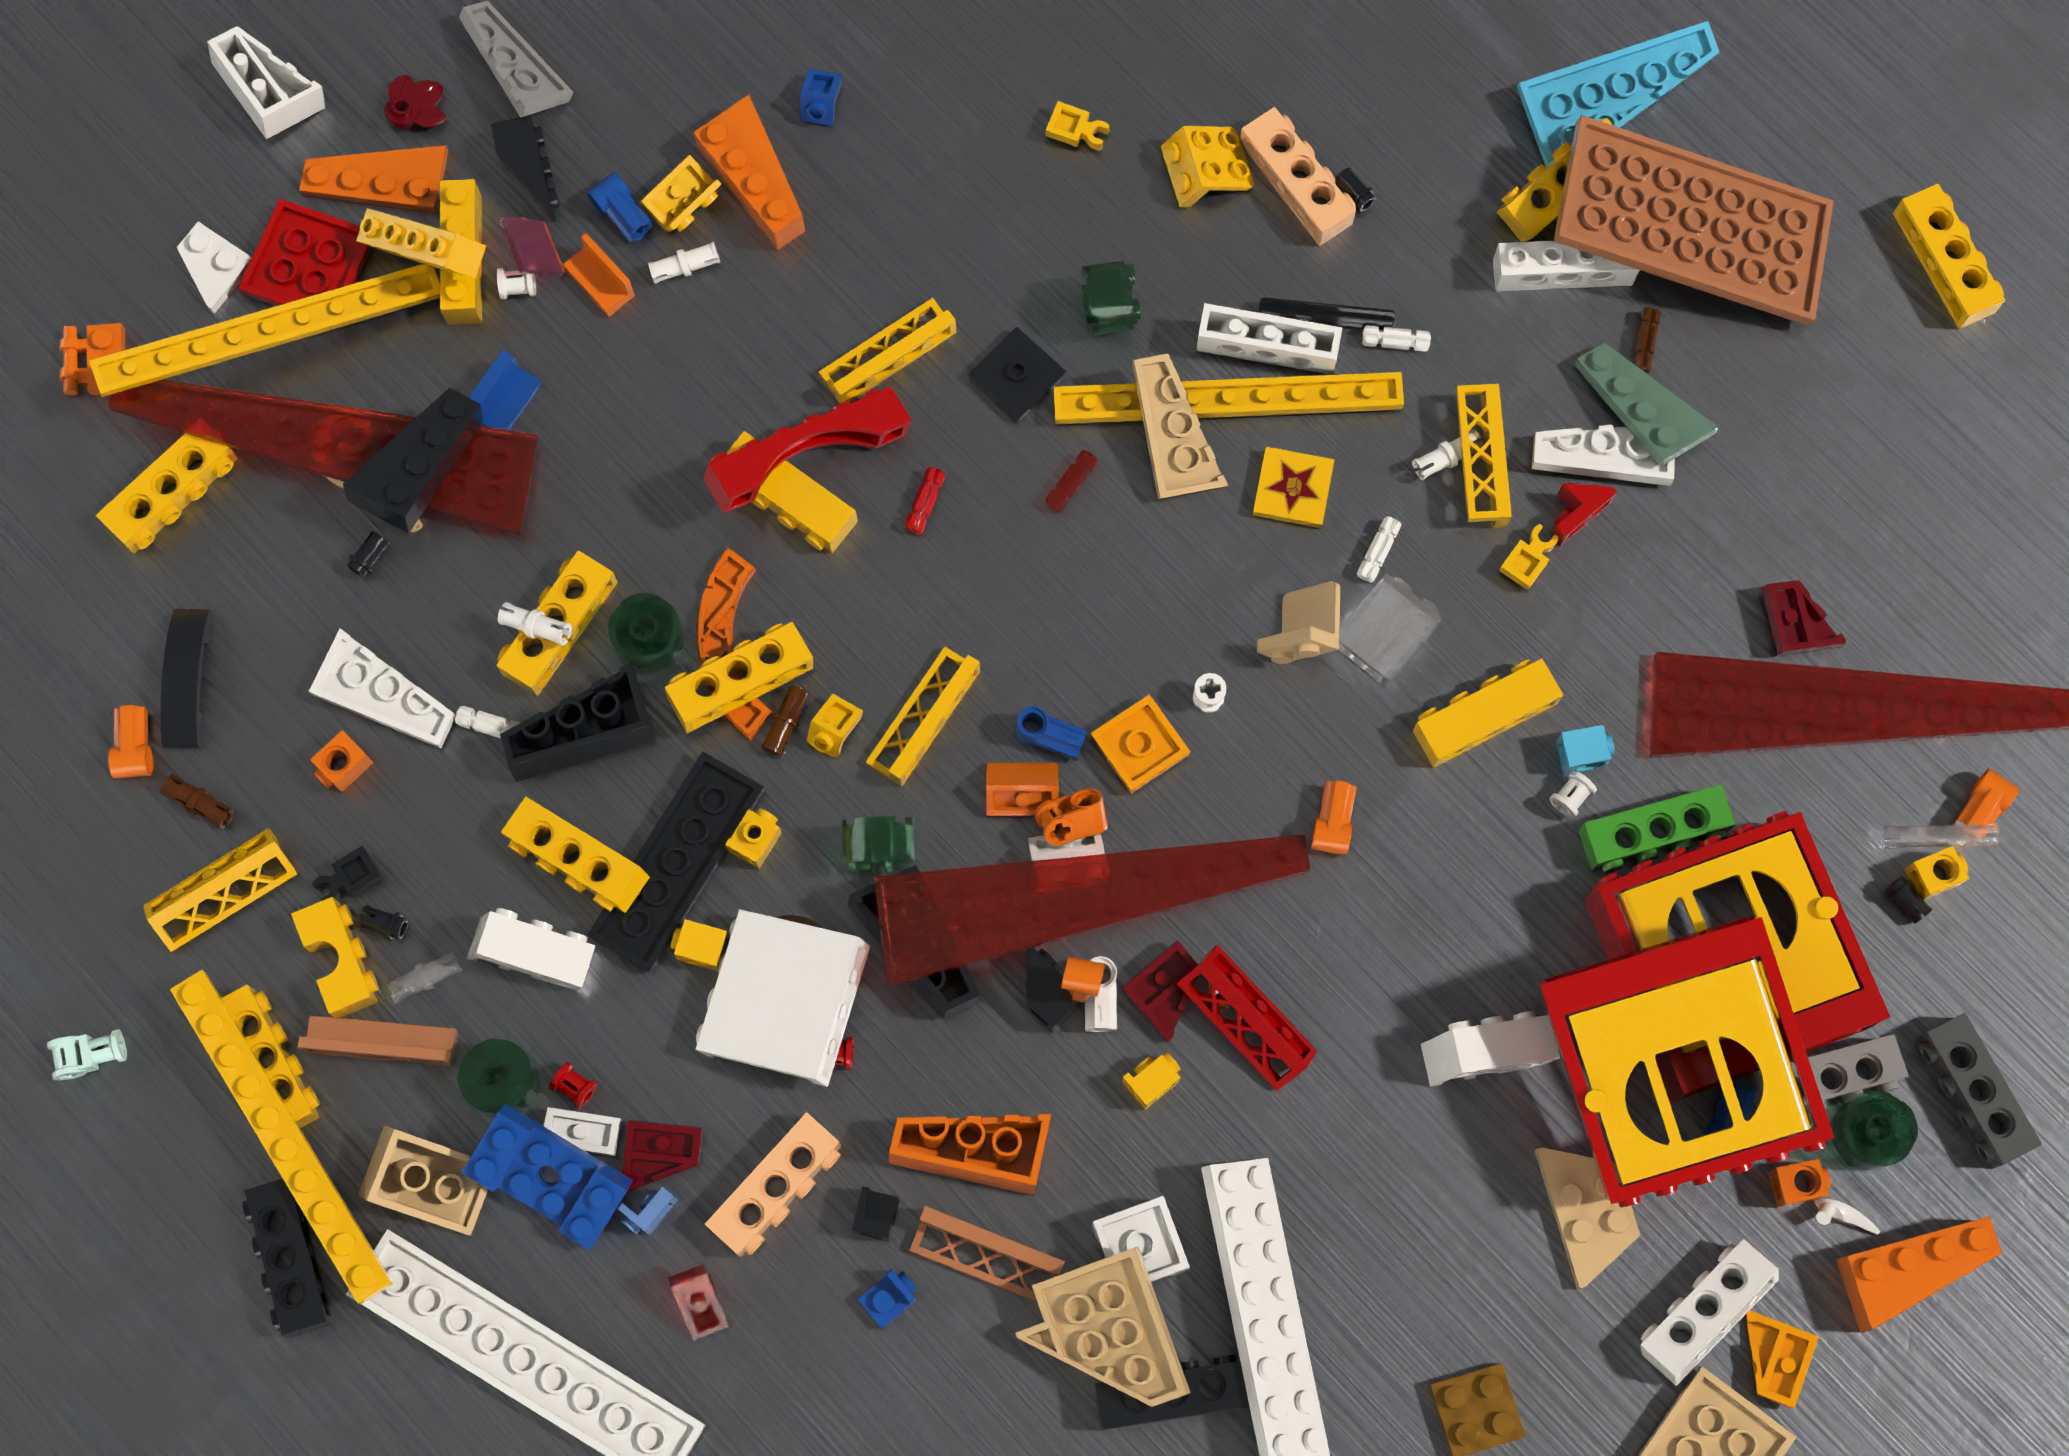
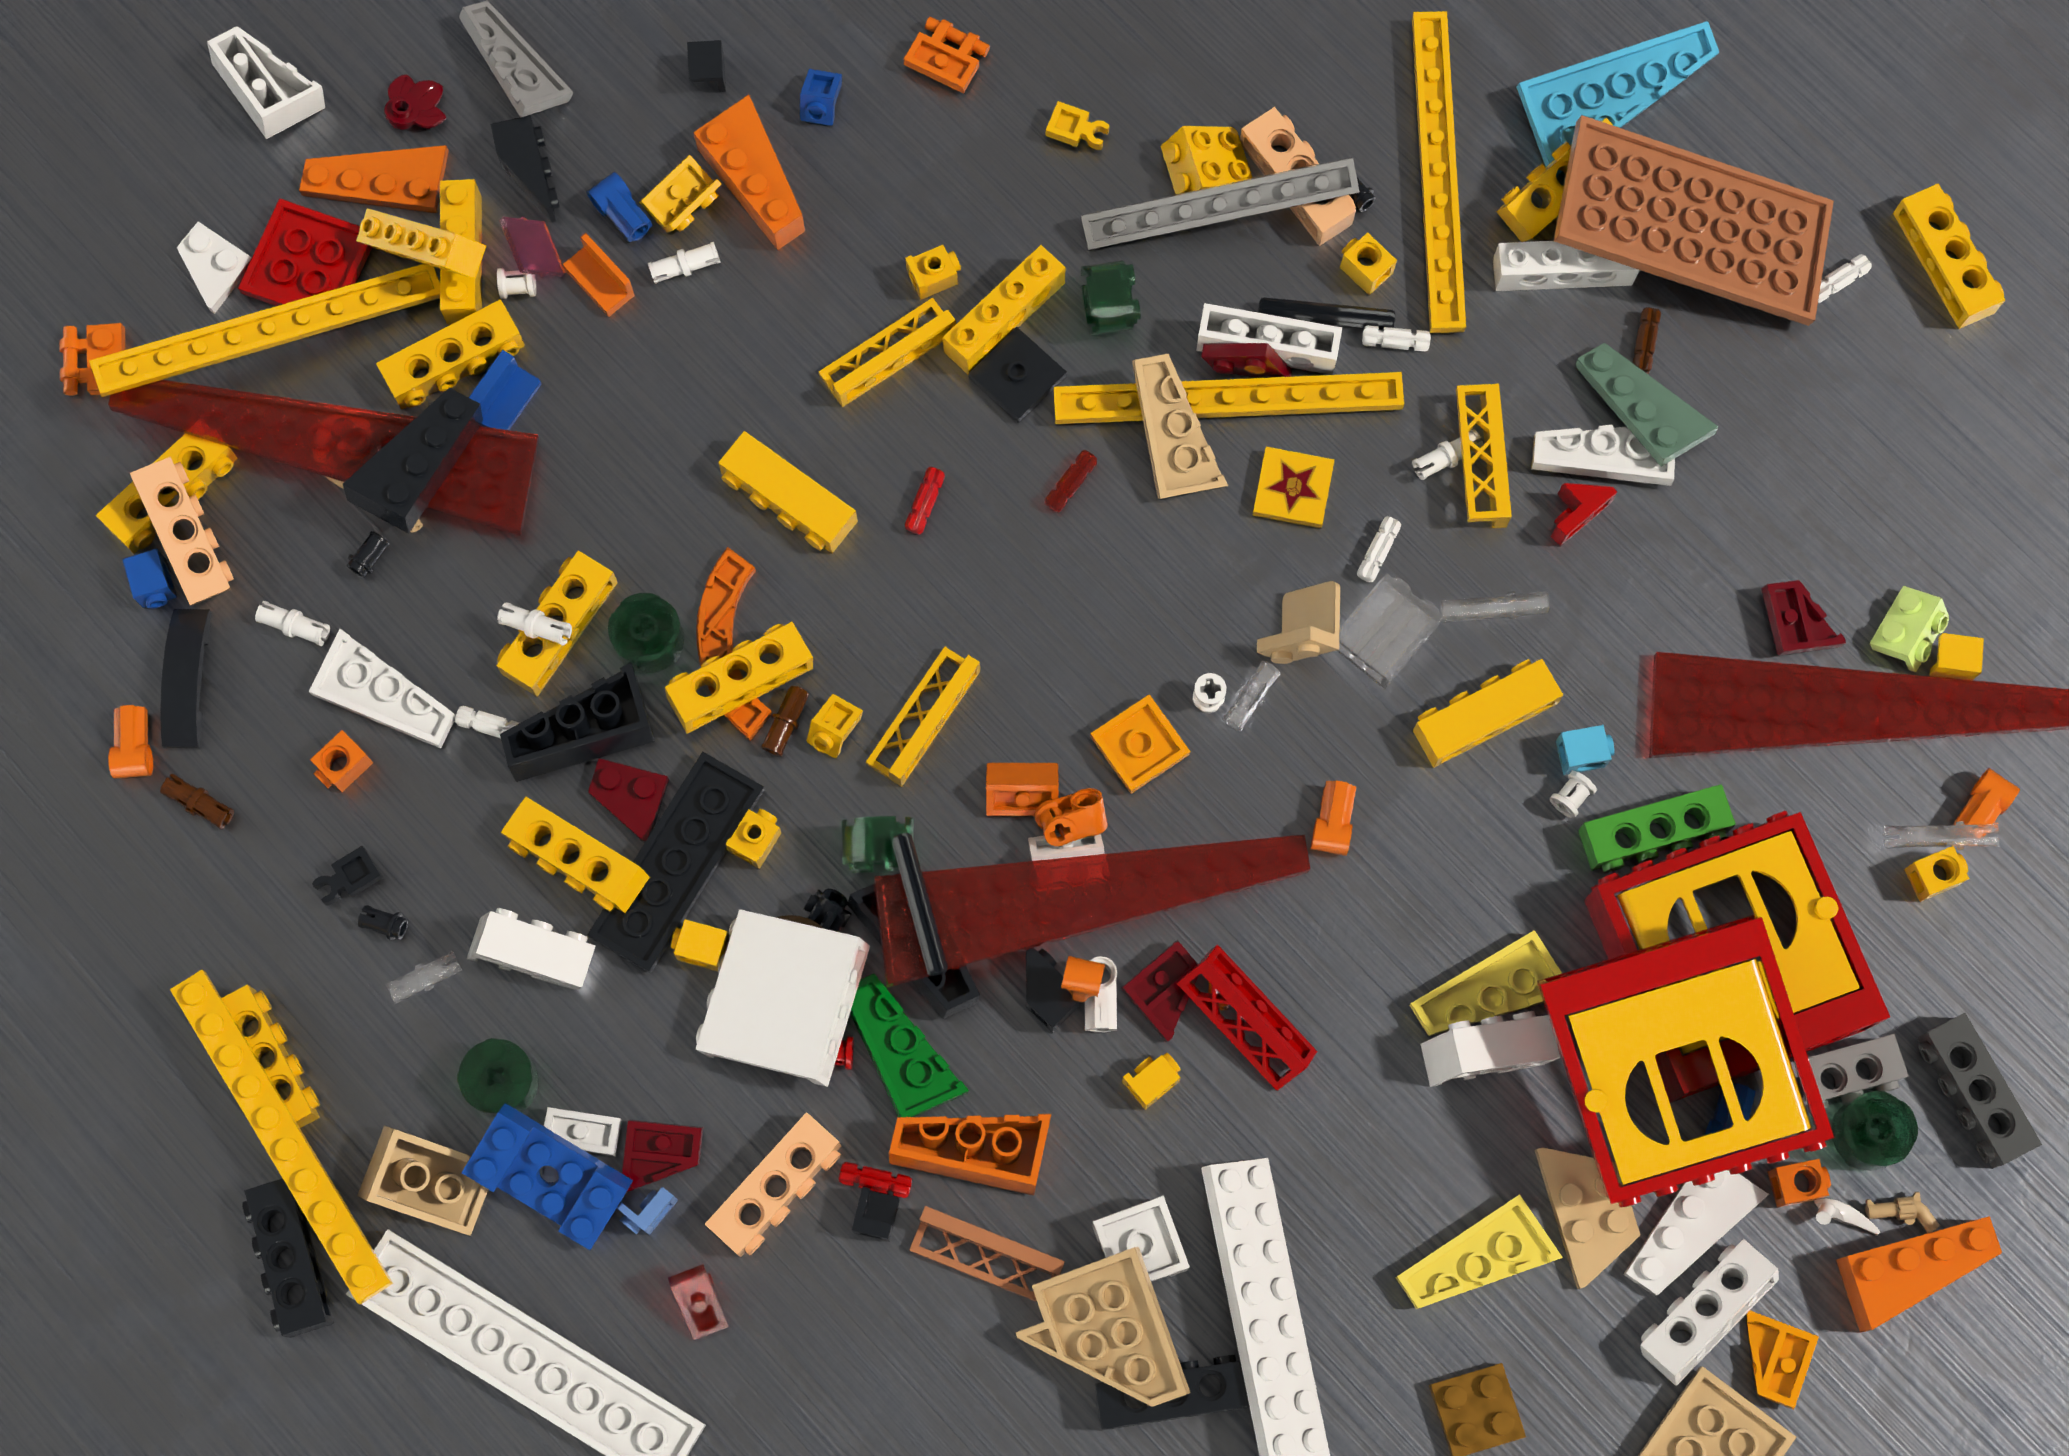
(81, 1054): light aqua connector -> none
(149, 483): none -> light nougat brick
(150, 579): none -> blue brick
(212, 879): yellow fence -> none
(292, 623): none -> white pin
(349, 985): yellow arch -> none
(379, 1041): nougat fence -> none
(432, 351): none -> yellow brick
(561, 1083): red bush -> none
(629, 794): none -> dark red wing
(706, 62): none -> black panel
(828, 909): none -> black gear
(868, 422): red arch -> none
(875, 1179): none -> red axle
(889, 1297): blue bracket -> none
(904, 1060): none -> green wing
(919, 904): none -> black axle
(932, 281): none -> yellow brick
(943, 62): none -> orange plate
(1004, 309): none -> yellow brick
(1054, 733): blue piece -> none
(1220, 203): none -> light grey plate
(1246, 359): none -> dark red wing
(1251, 696): none -> clear pin
(1372, 276): none -> yellow brick
(1438, 173): none -> yellow plate
(1488, 1251): none -> light yellow wing
(1489, 988): none -> light yellow wing
(1501, 606): none -> clear pin
(1527, 560): yellow plate -> none
(1690, 1227): none -> white wing
(1844, 276): none -> white axle
(1903, 1209): none -> tan piece
(1907, 897): black pin -> none
(1911, 627): none -> yellowish green bracket
(1958, 657): none -> yellow panel

